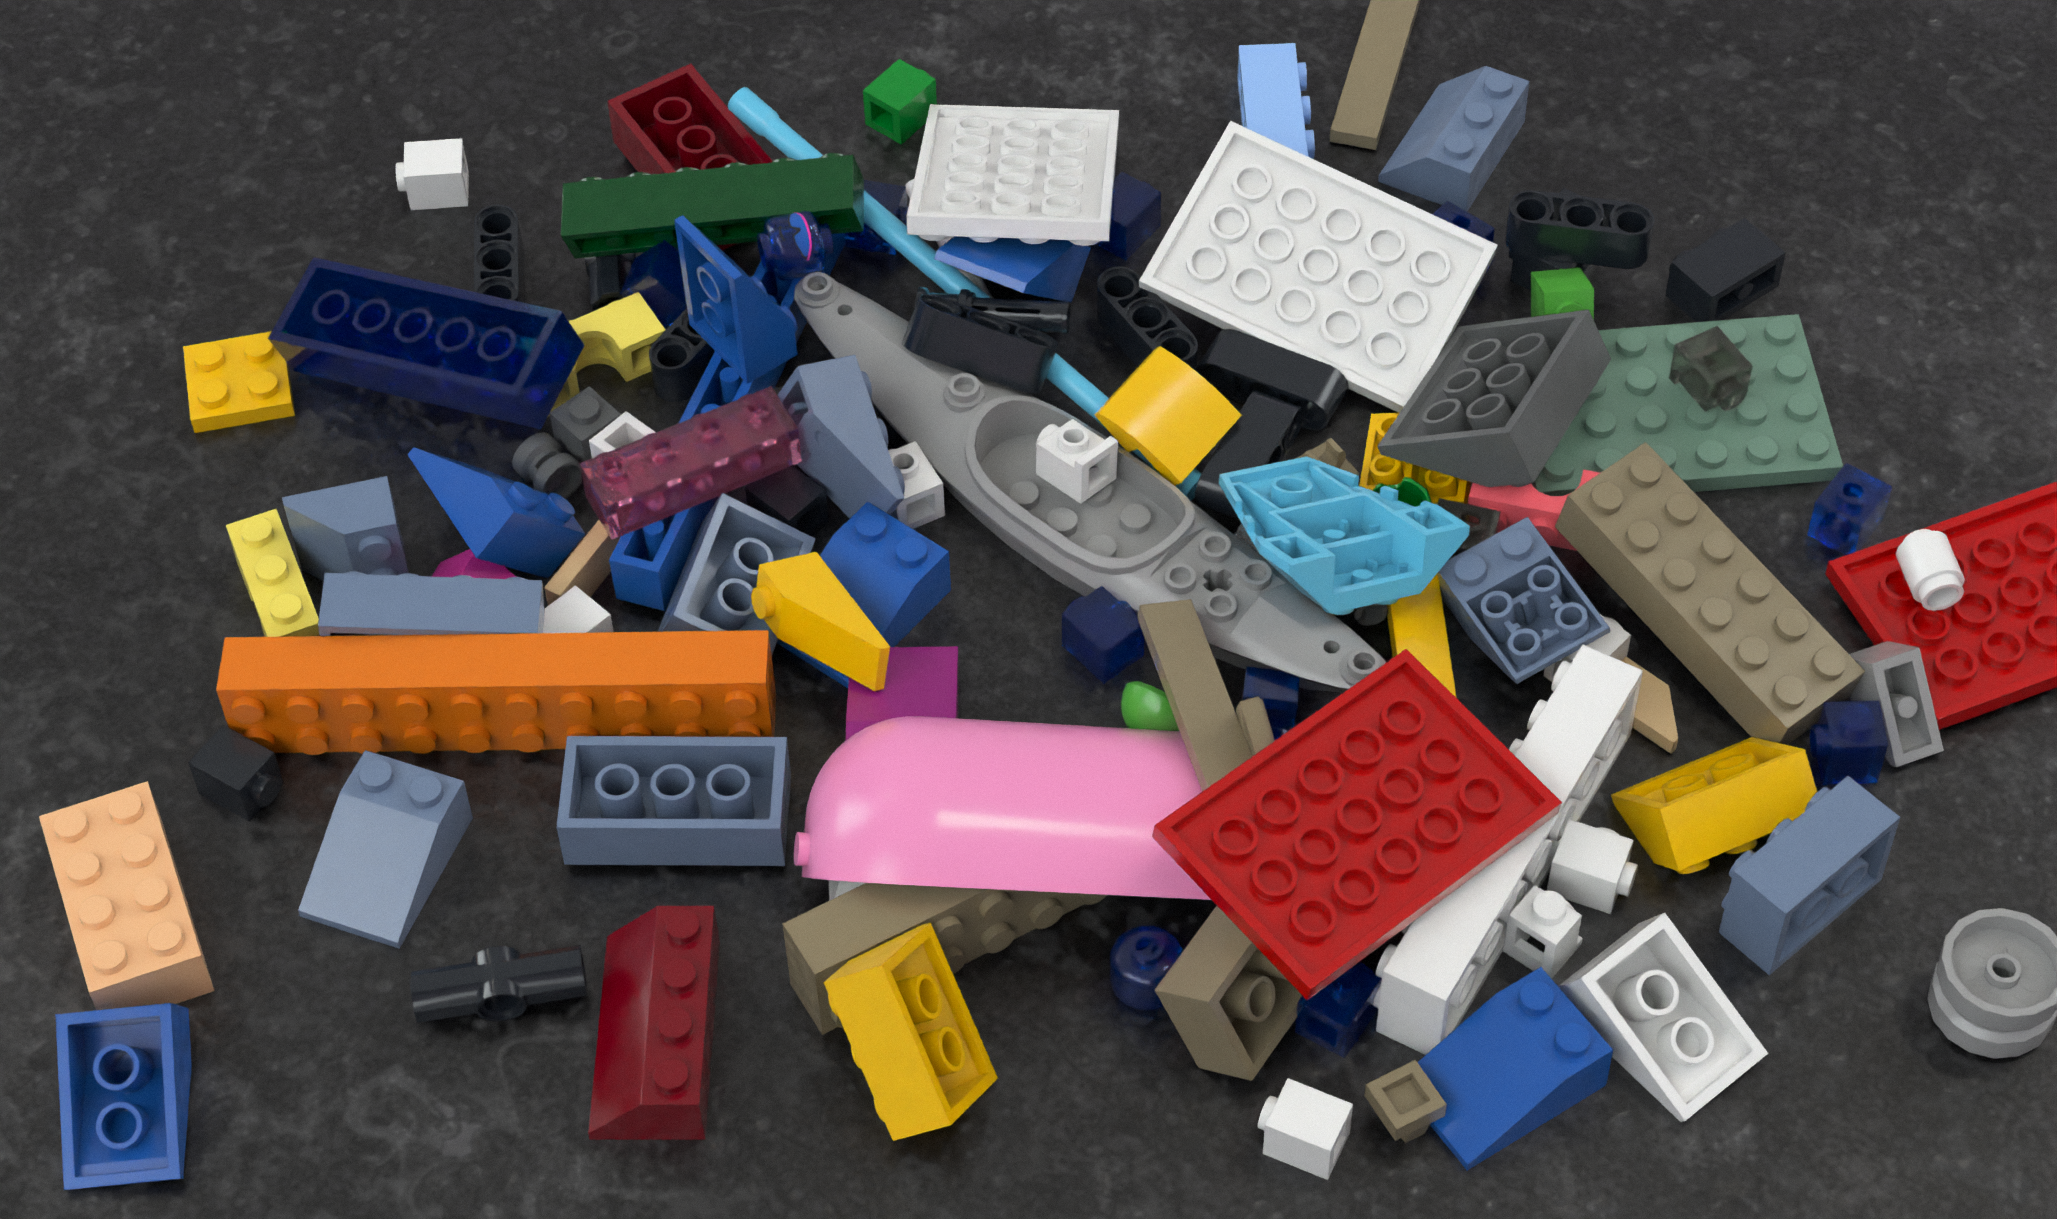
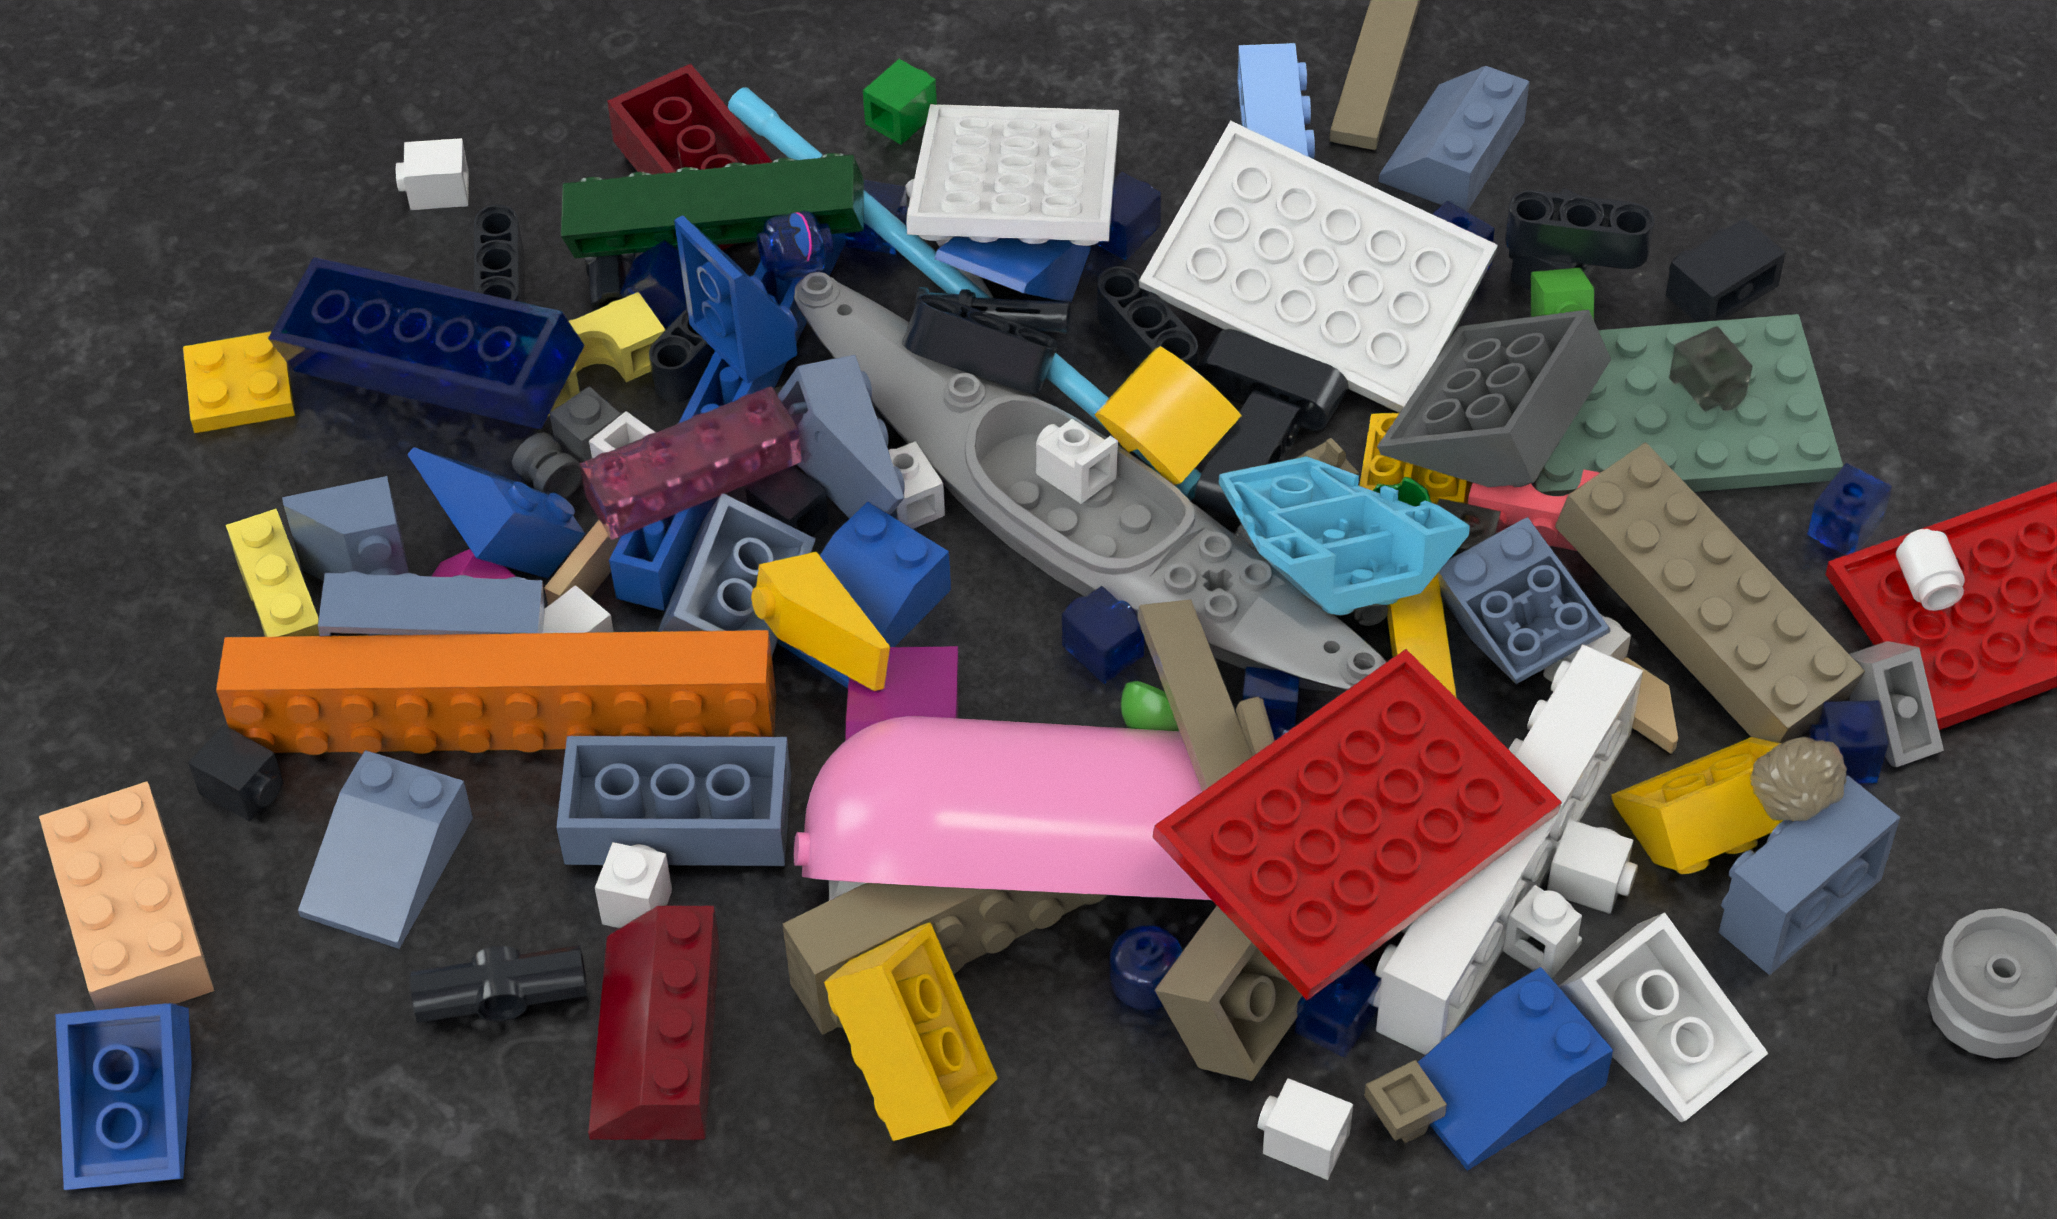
(631, 883): none -> white brick
(1799, 778): none -> dark tan hair

